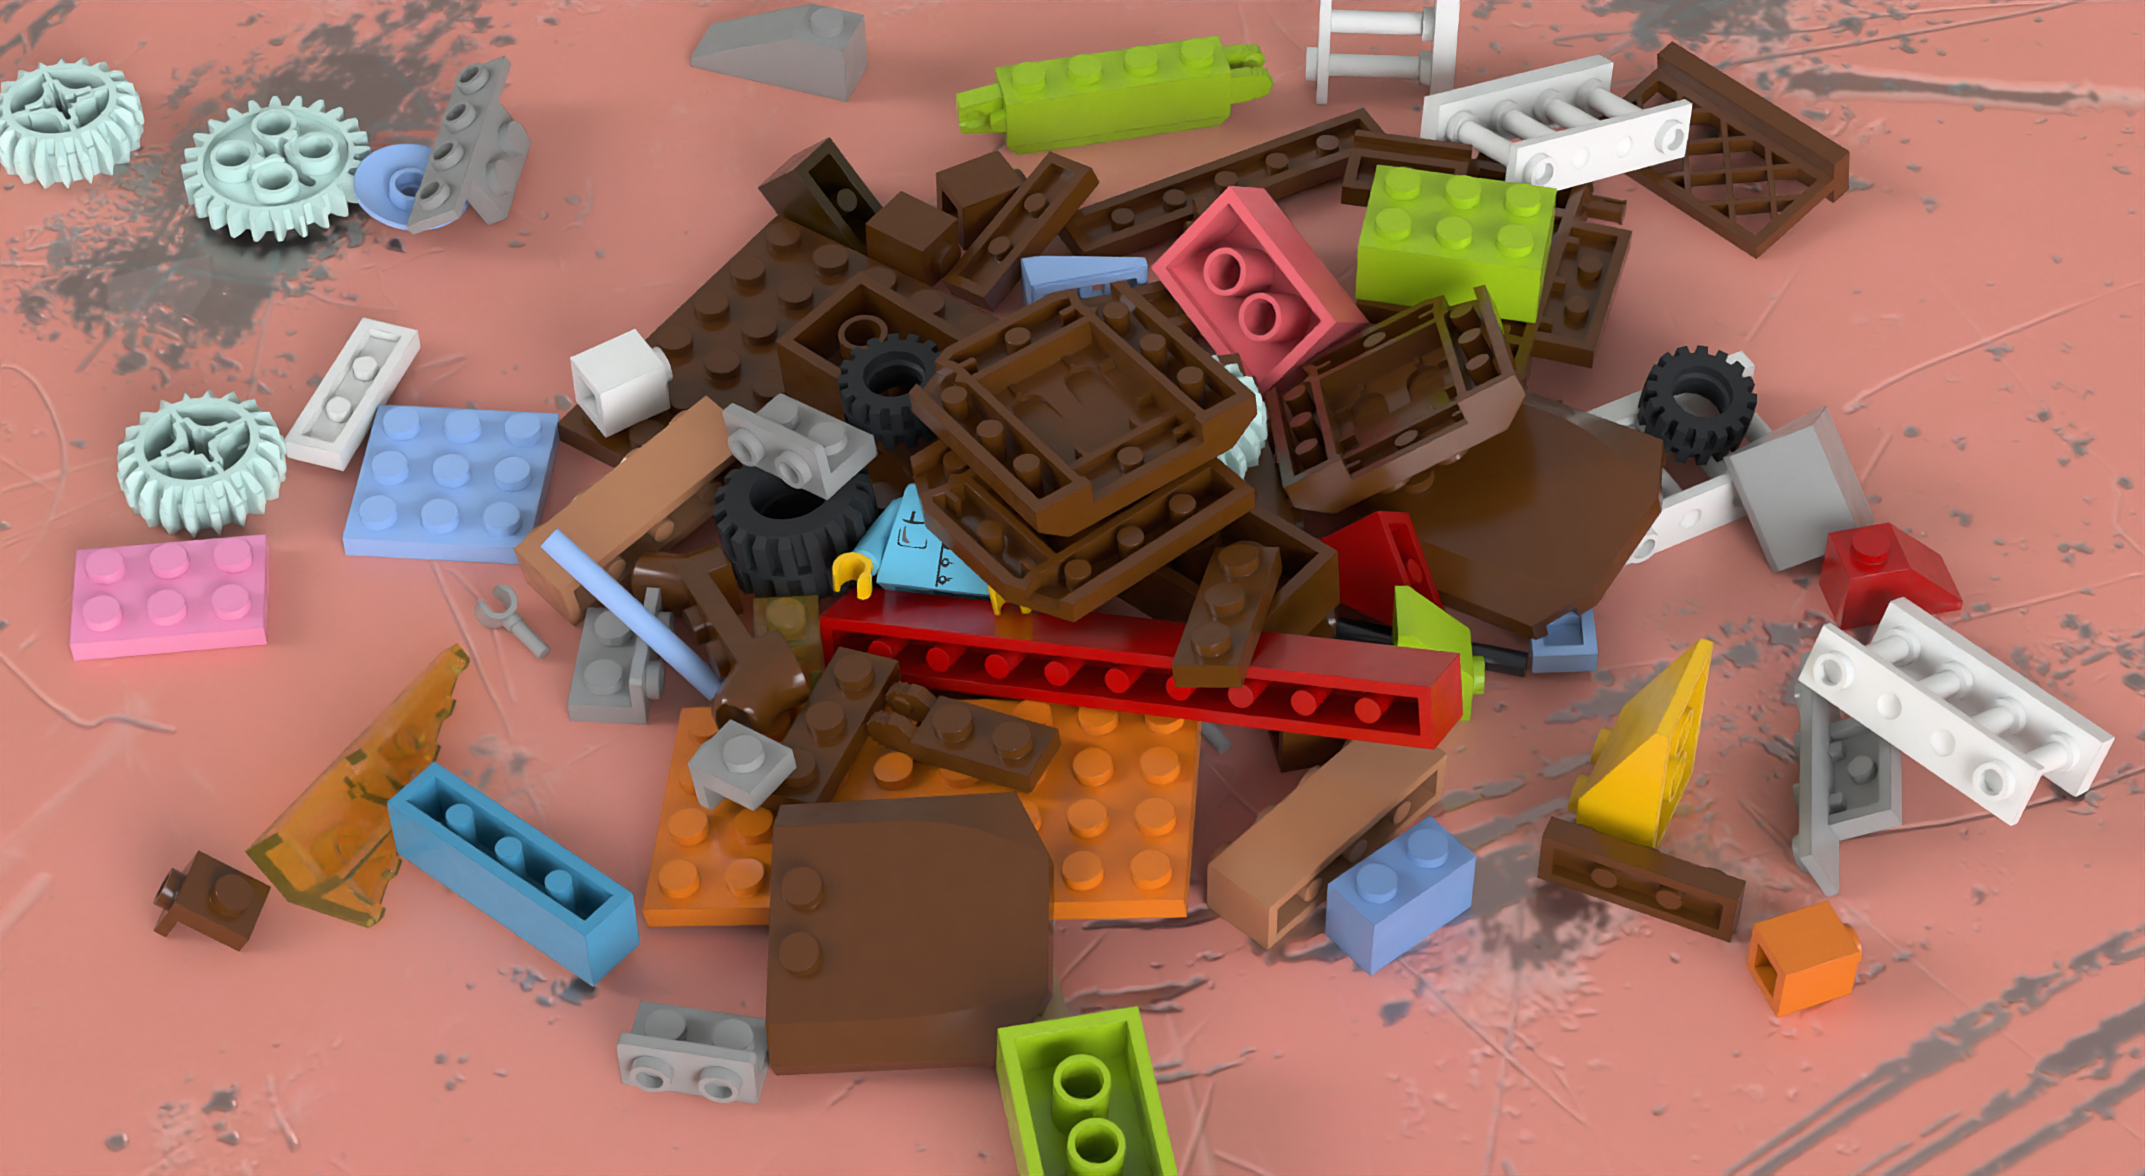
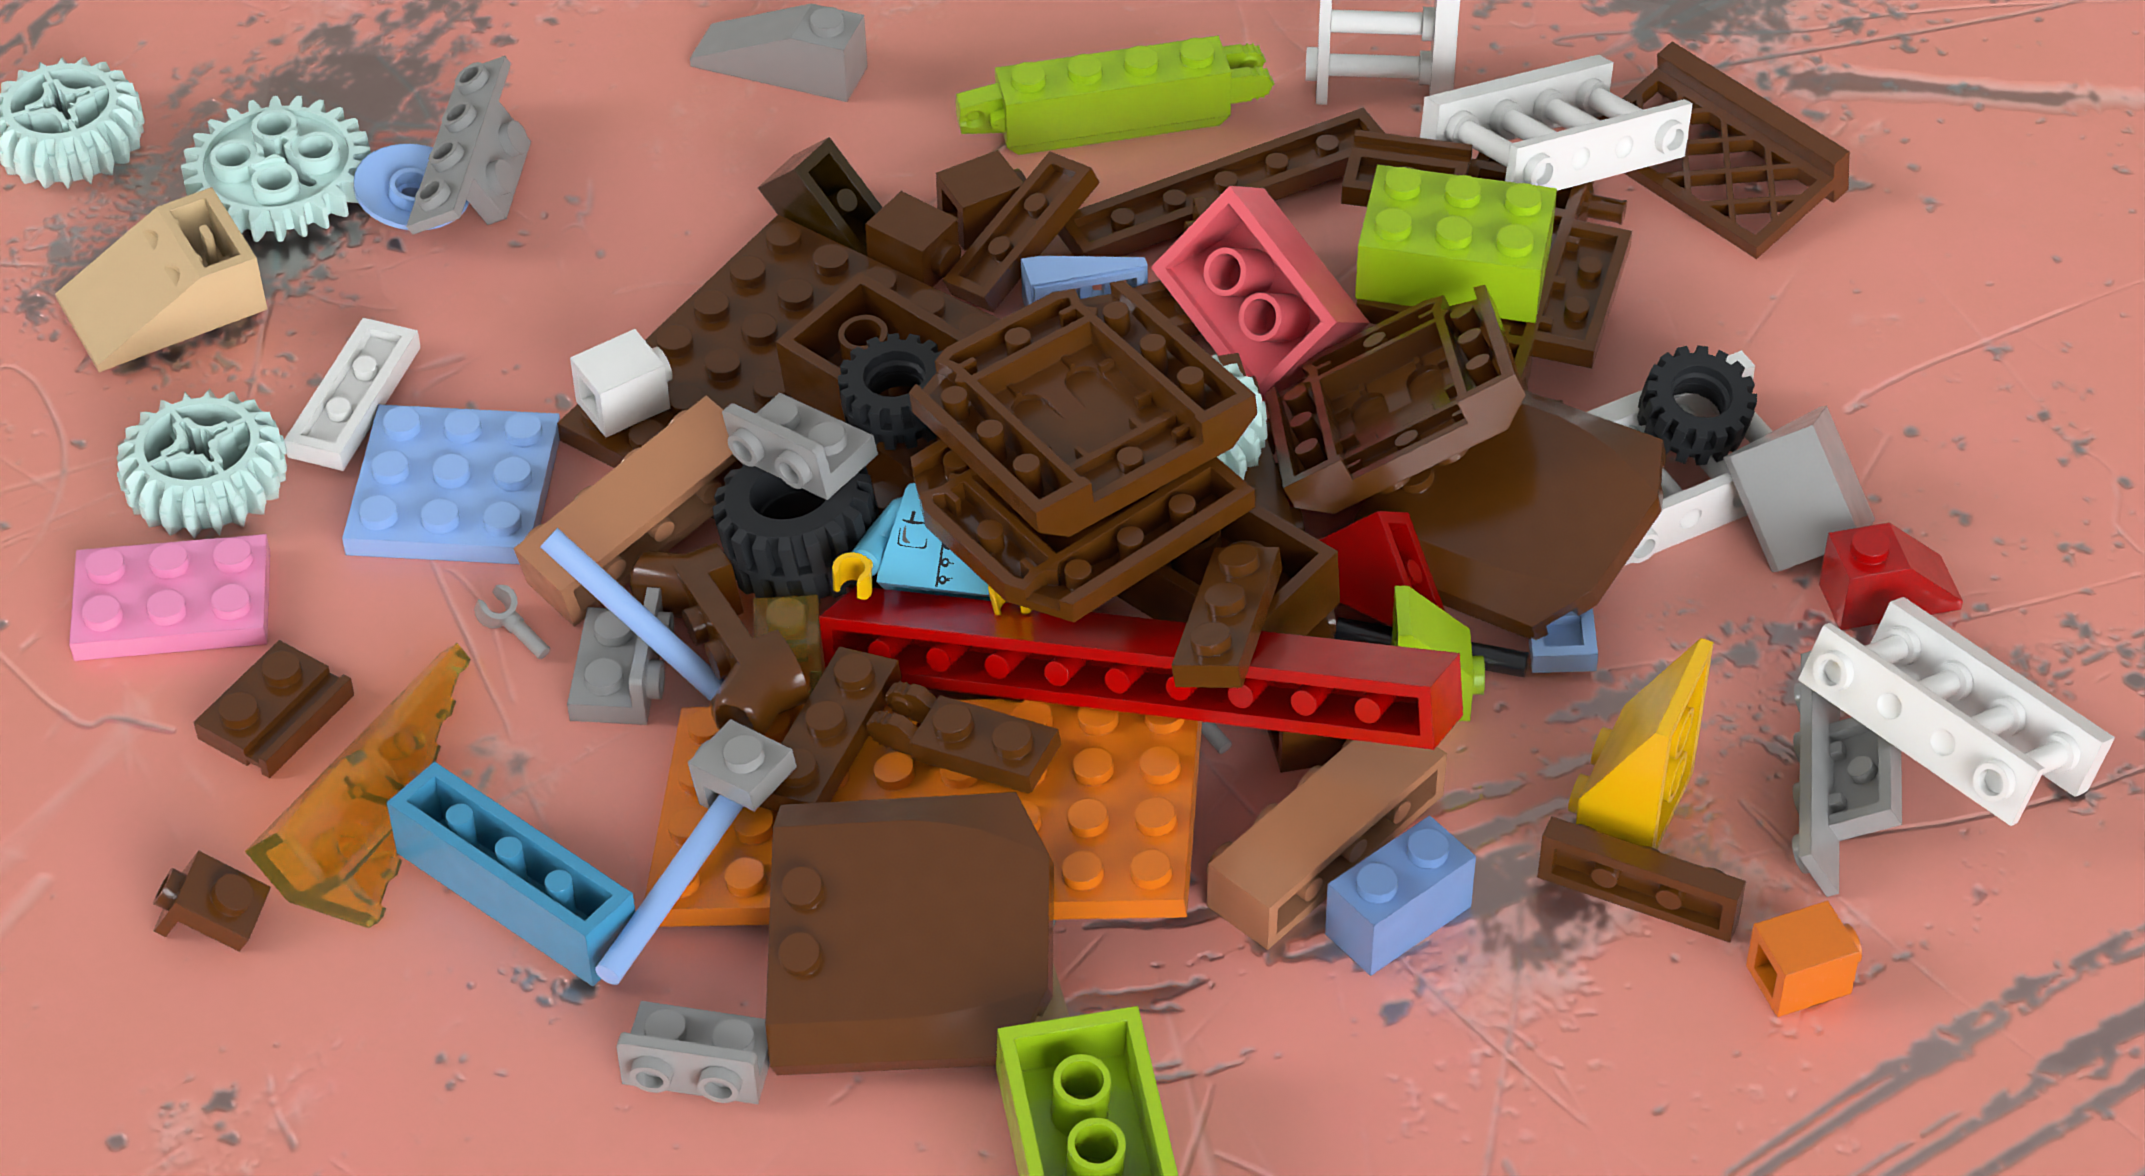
(164, 282): none -> tan slope
(273, 708): none -> reddish brown plate
(667, 890): none -> light blue bar

